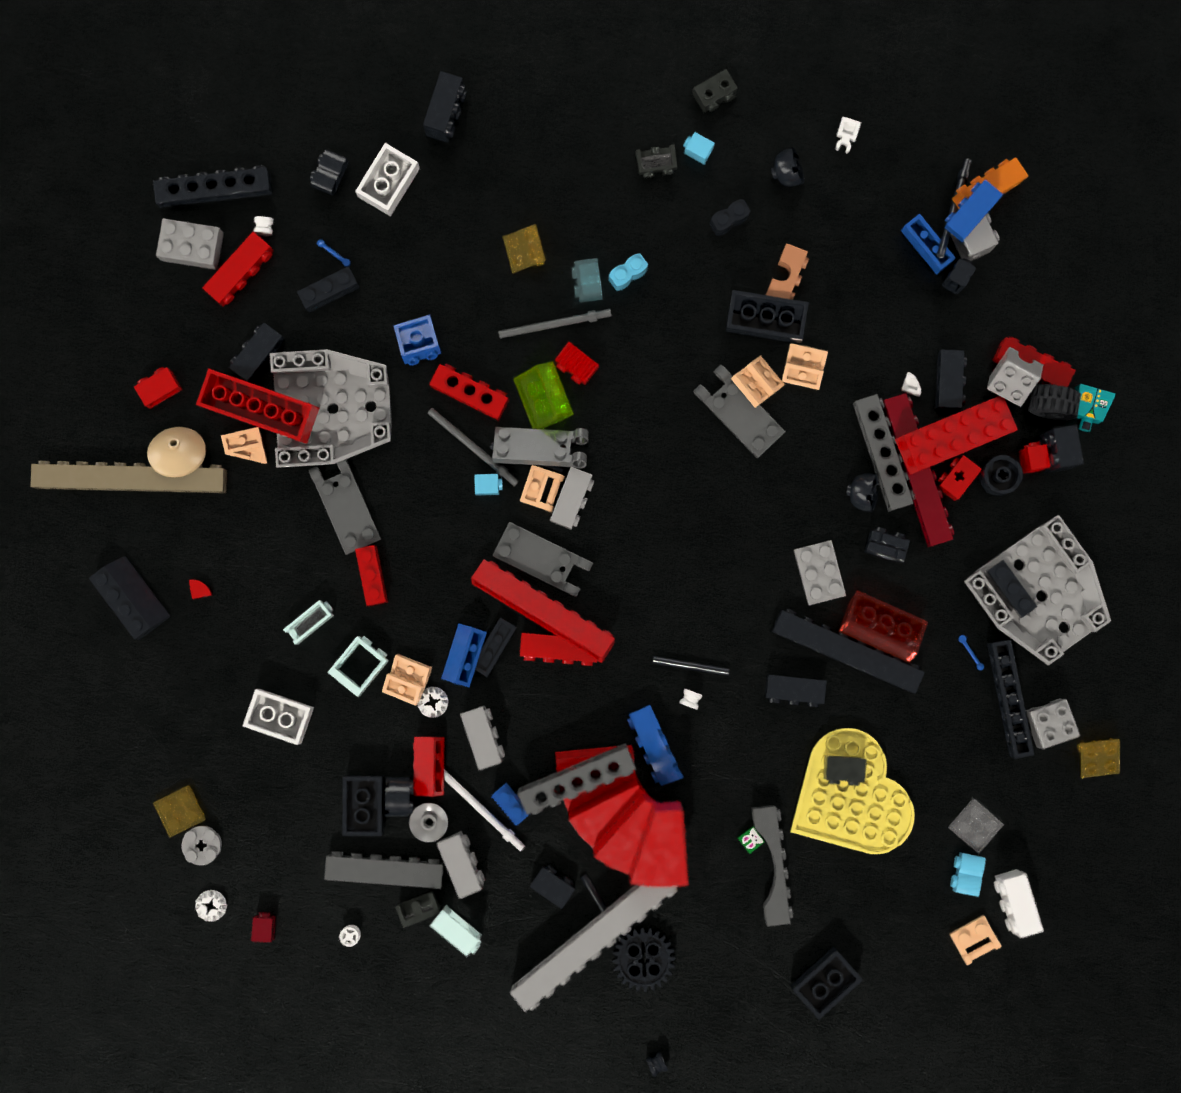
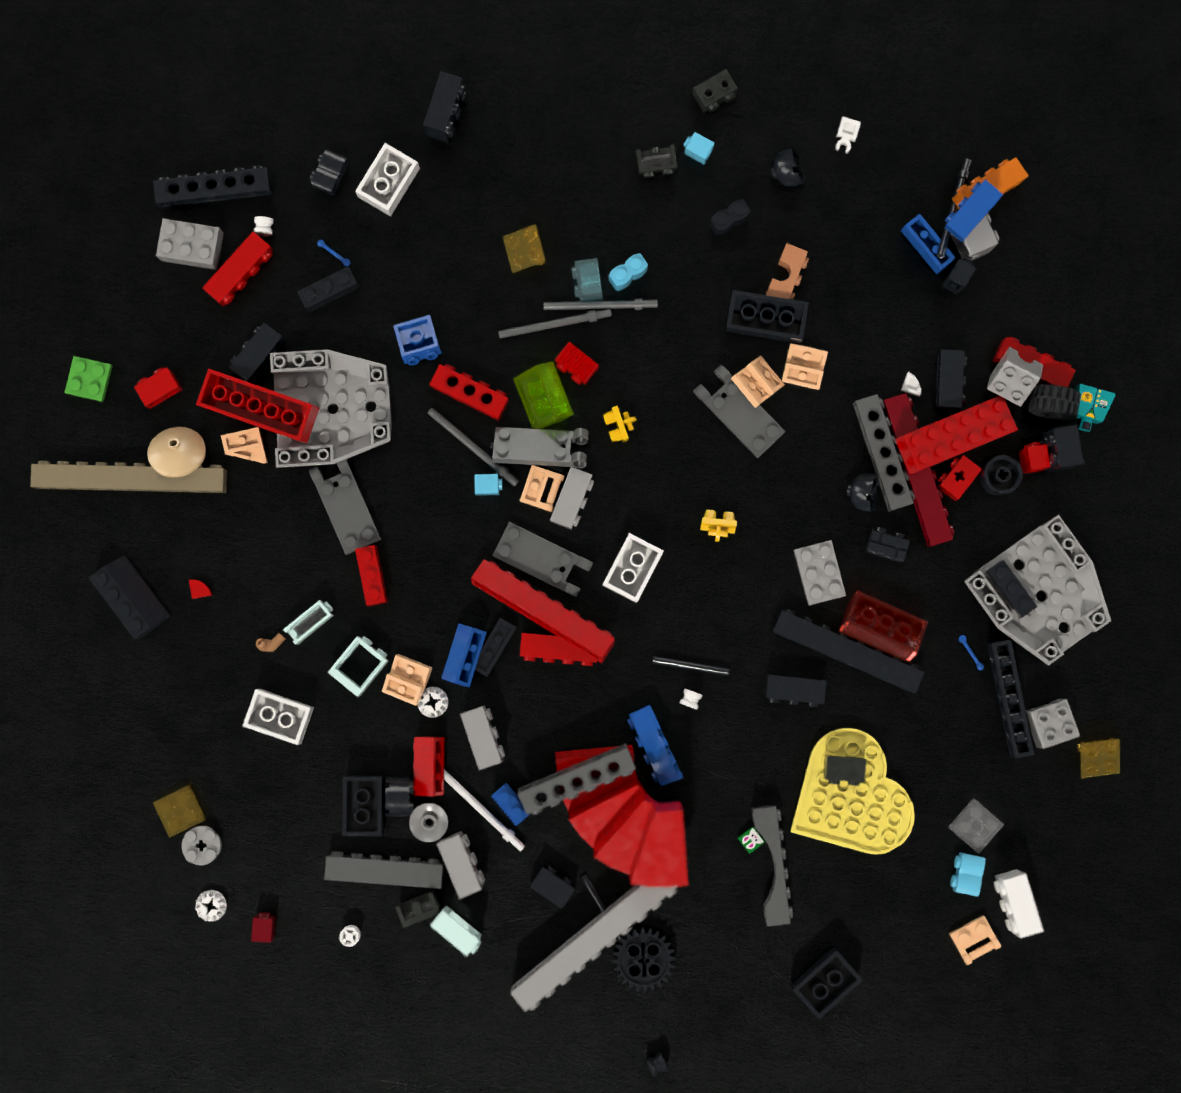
(88, 379): none -> bright green plate
(270, 645): none -> medium nougat arm
(614, 416): none -> yellow hips
(632, 568): none -> white brick
(638, 304): none -> dark grey bar
(718, 527): none -> yellow hips

